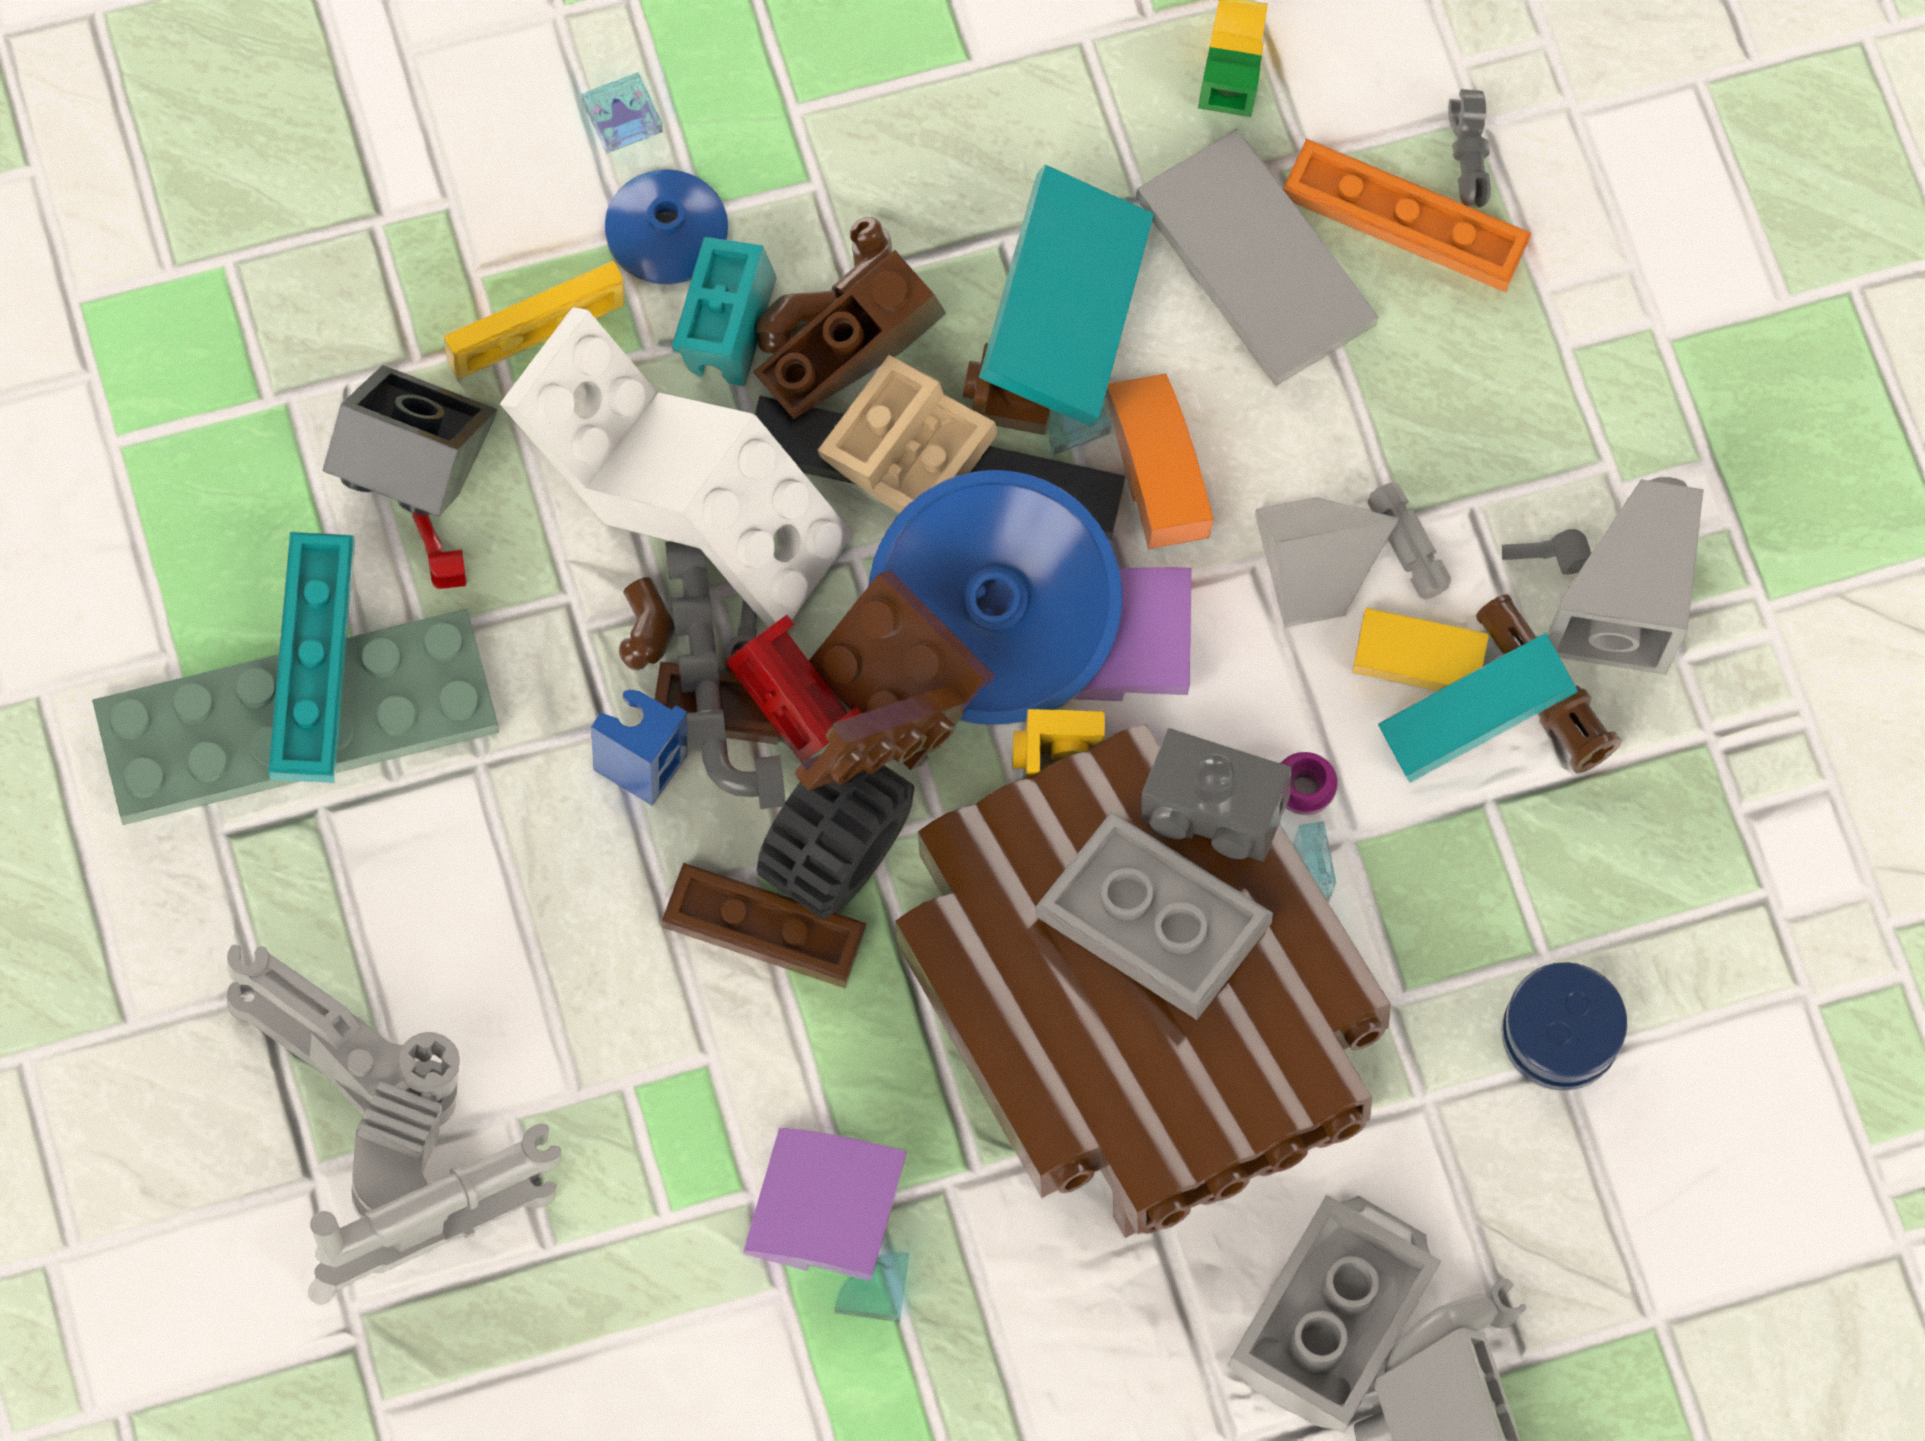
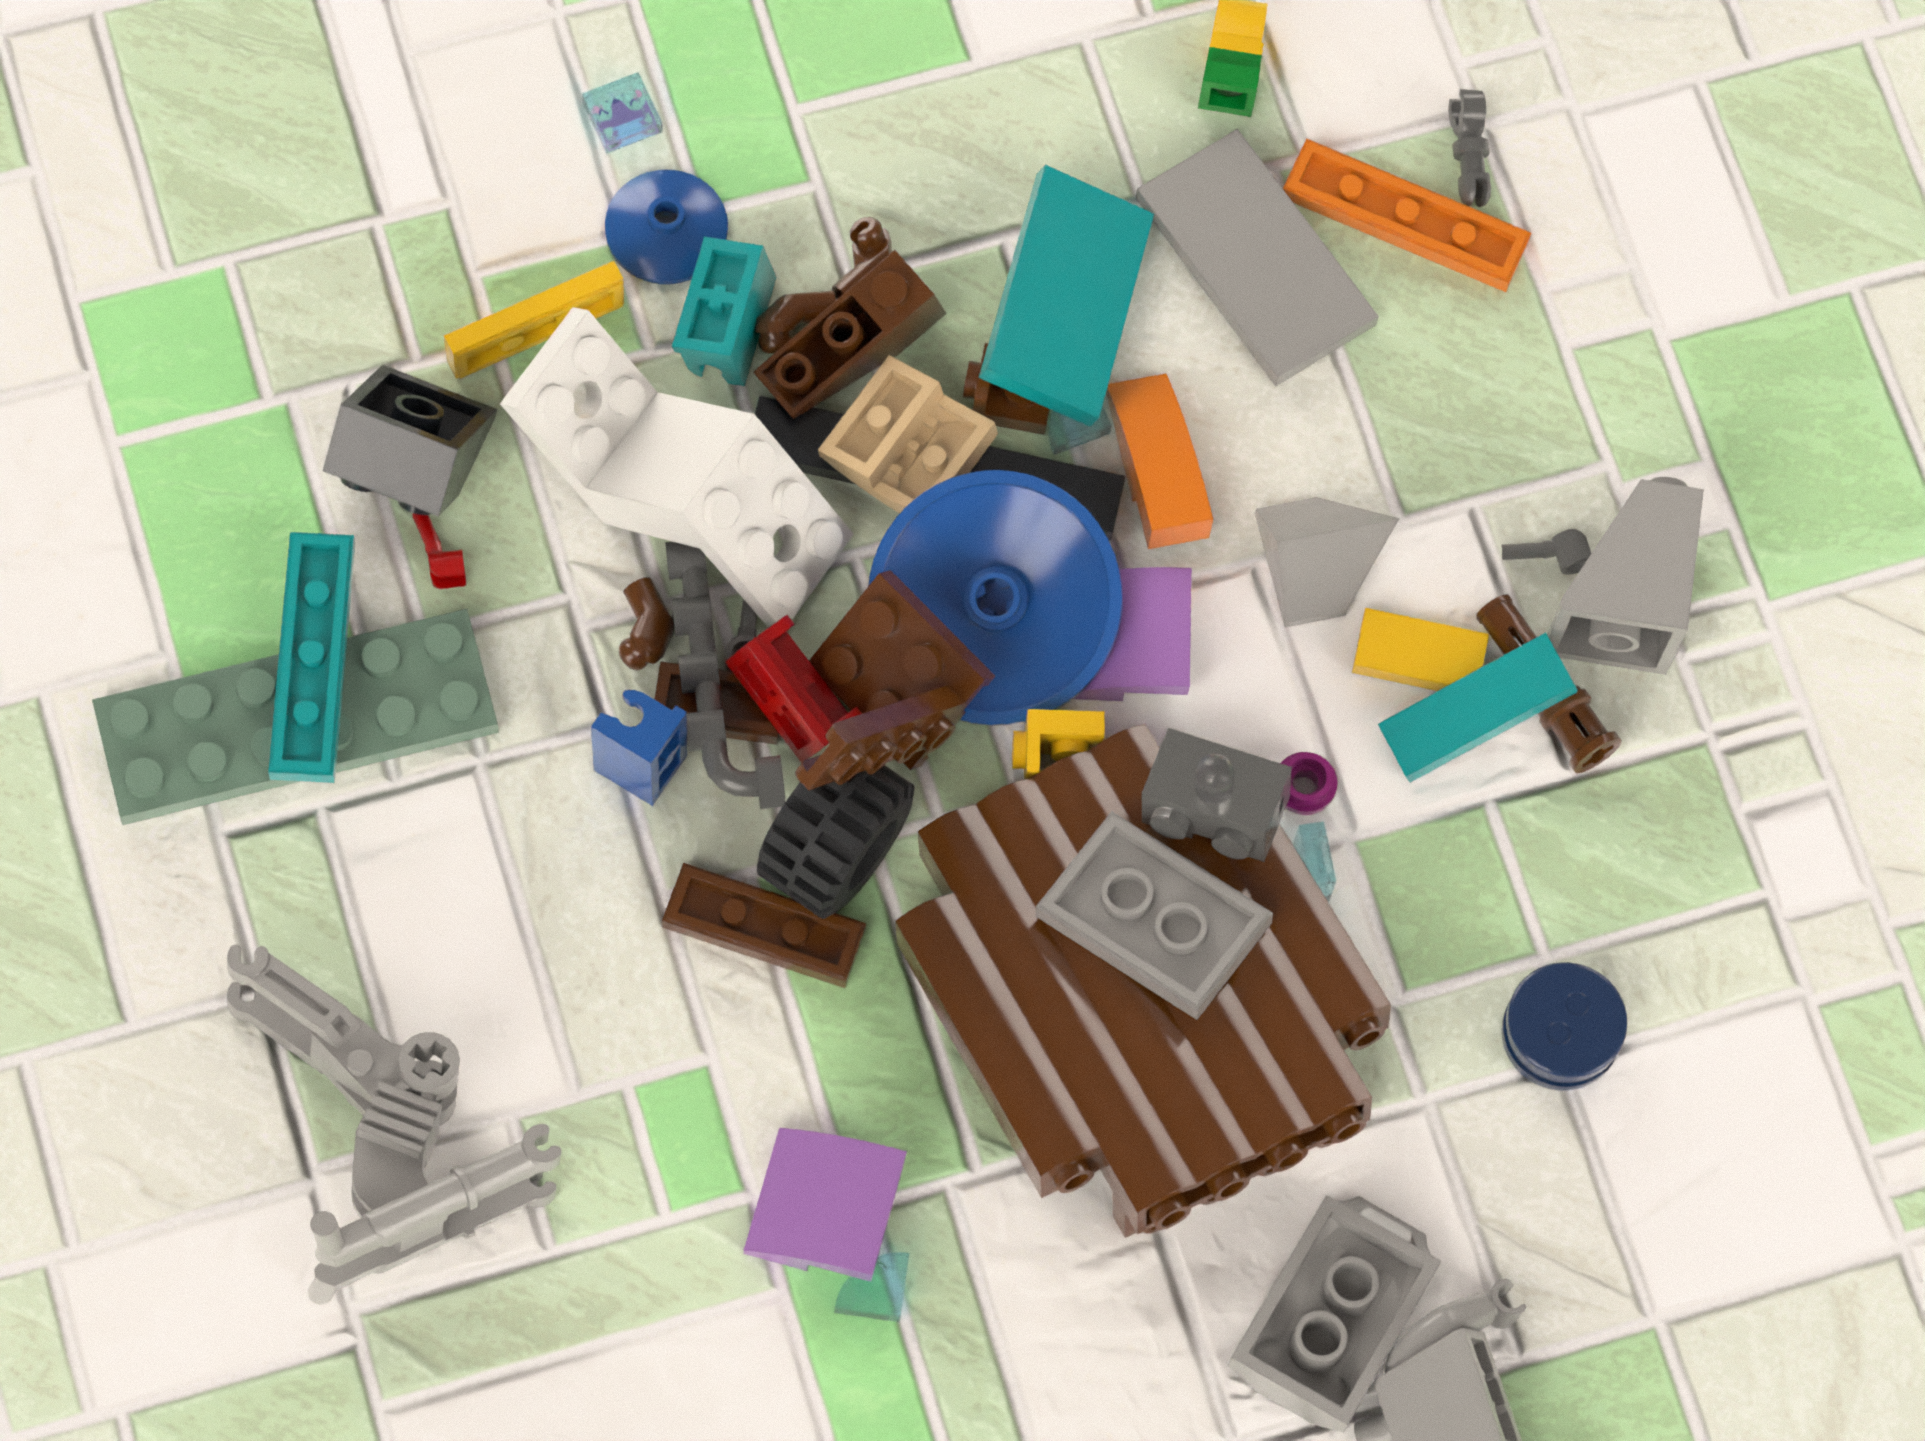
(1411, 542): light grey axle -> none

